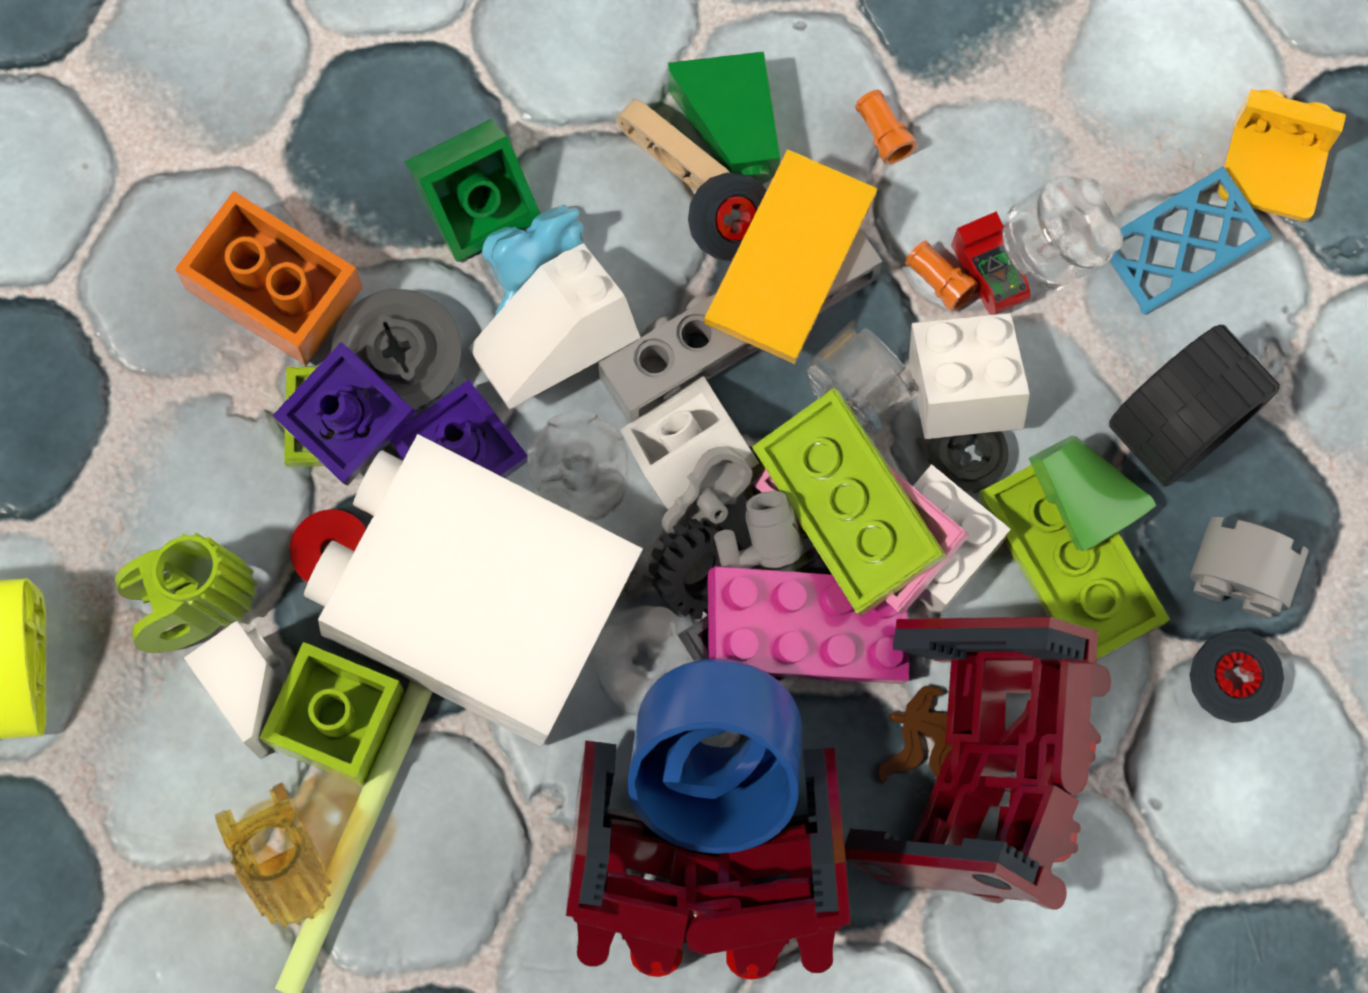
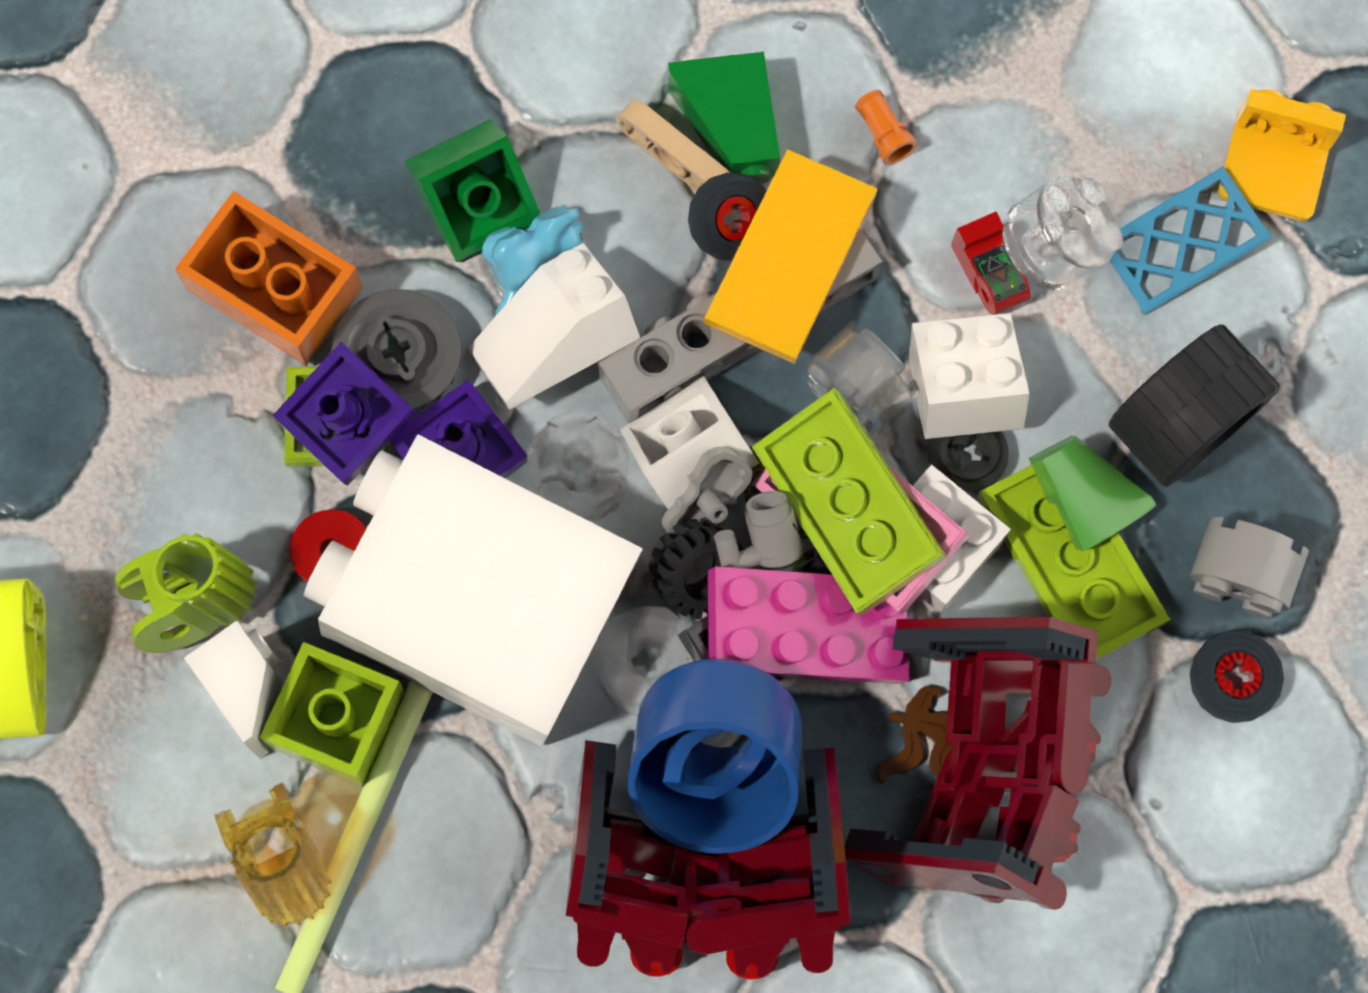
(949, 283): orange pin -> none

